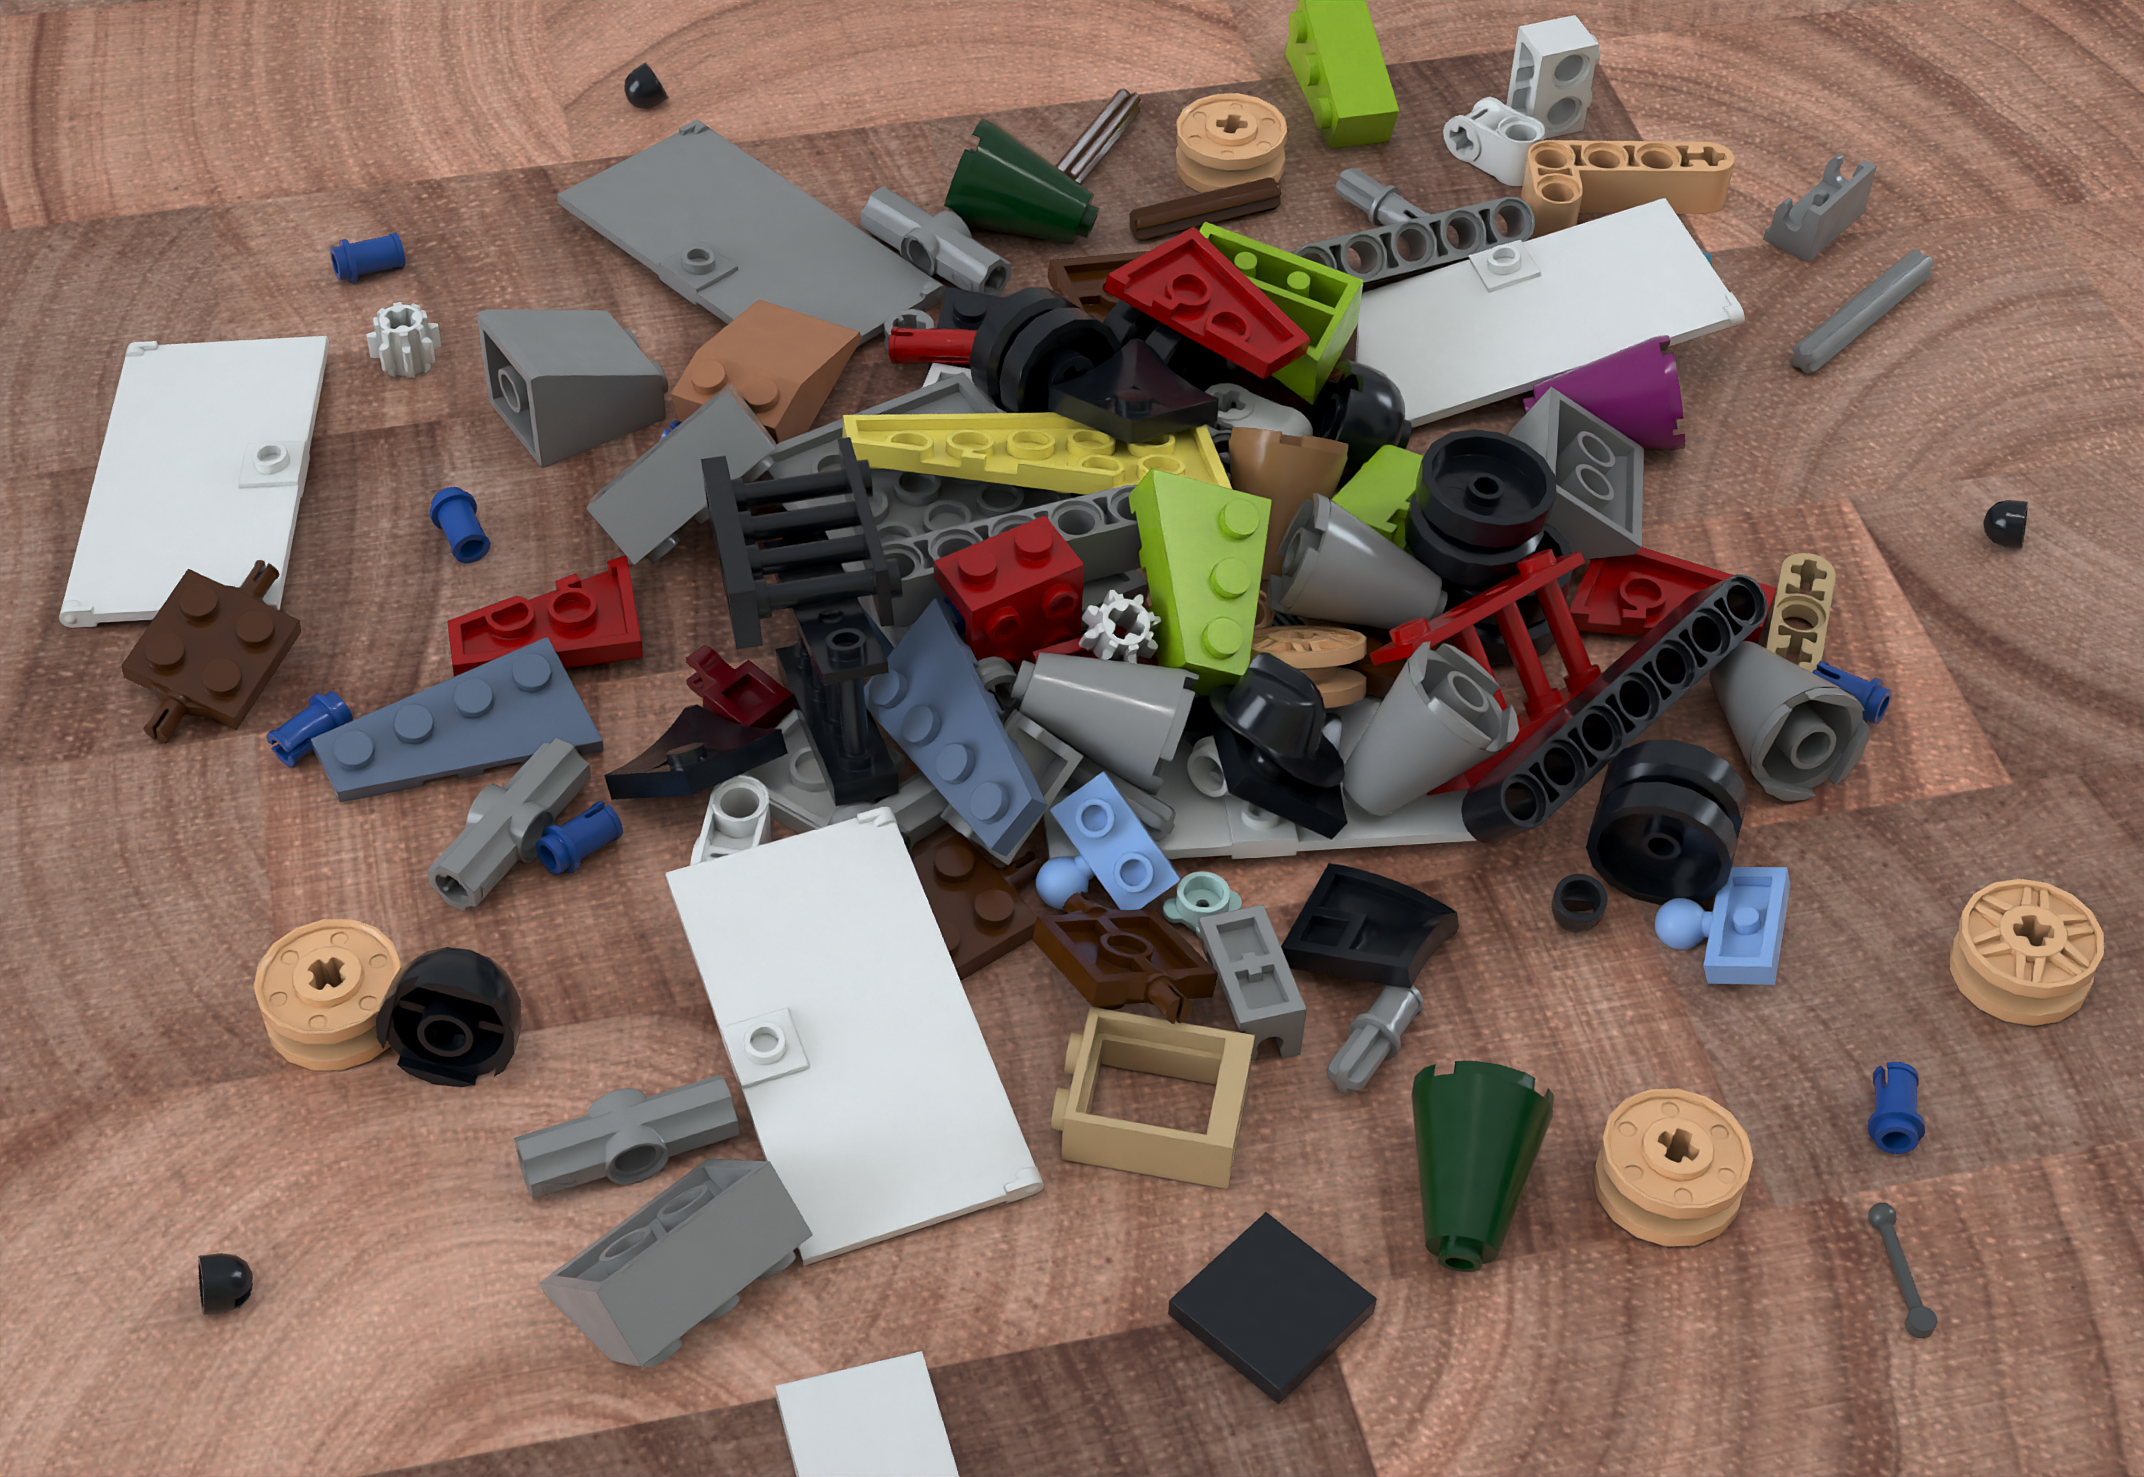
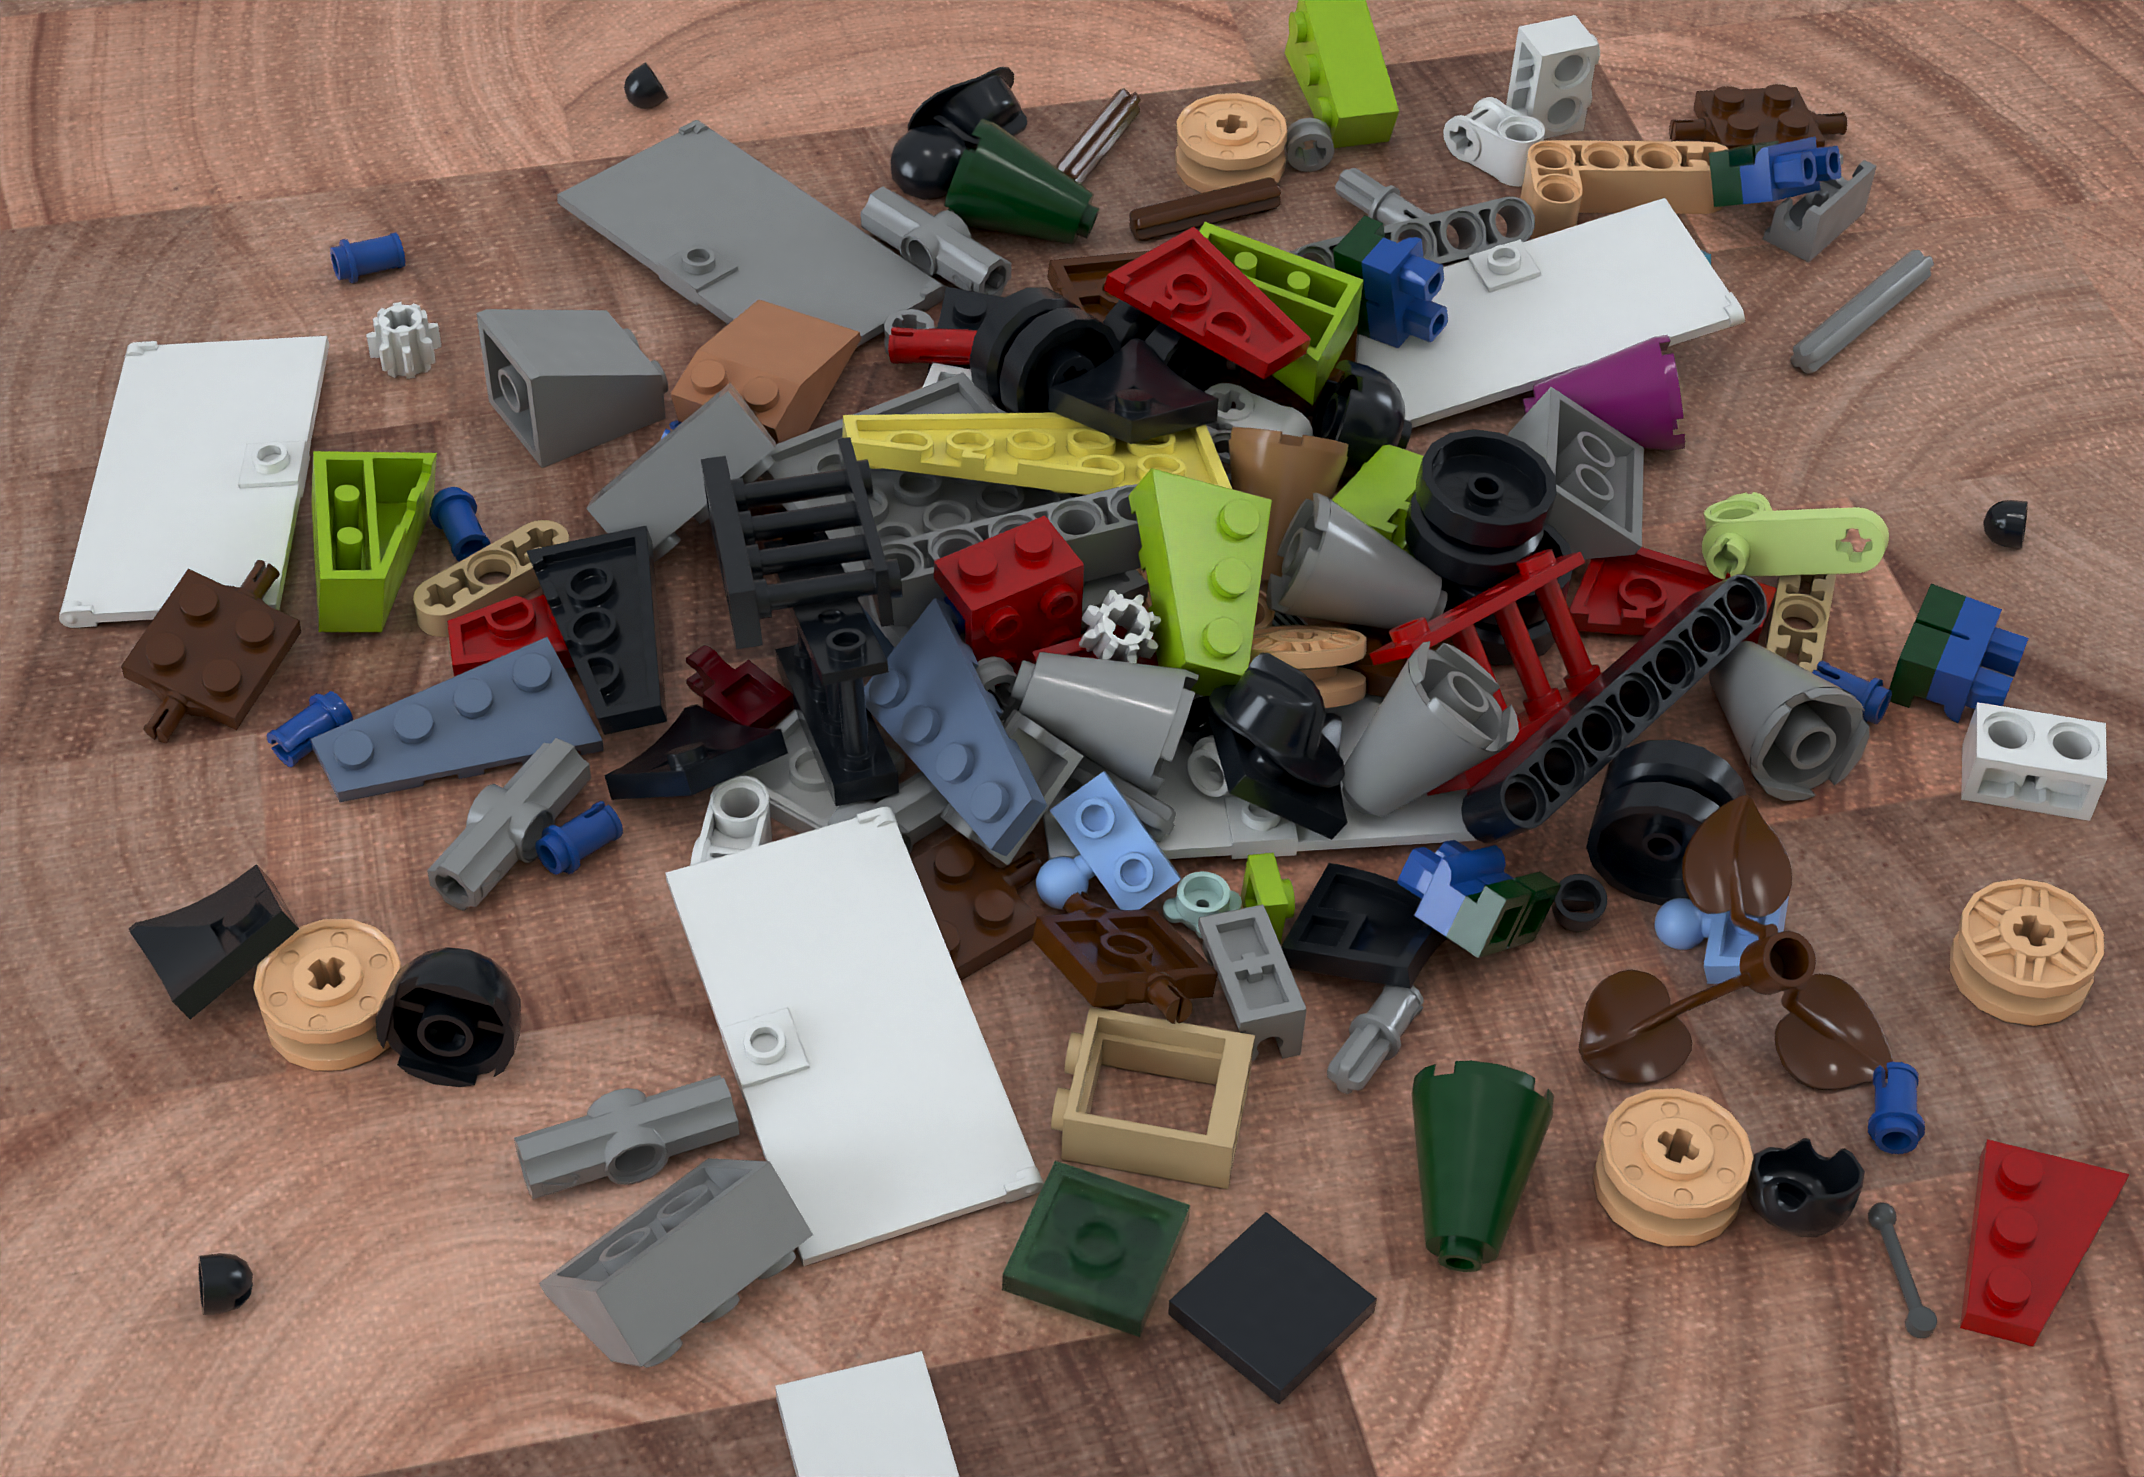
(215, 939): none -> black plate
(366, 531): none -> lime wedge
(458, 589): none -> tan beam
(610, 622): none -> black wing
(926, 161): none -> black hair
(968, 102): none -> black piece
(1096, 1248): none -> clear green plate
(1265, 887): none -> lime plate
(1314, 158): none -> light grey bush
(1395, 284): none -> blue hips
(1474, 899): none -> hips
(1740, 868): none -> reddish brown plant
(1754, 116): none -> reddish brown plate
(1756, 541): none -> yellowish green piece
(1771, 171): none -> blue hips
(1803, 1189): none -> black hair
(1947, 651): none -> blue hips
(2029, 1236): none -> red wing
(2034, 761): none -> white brick

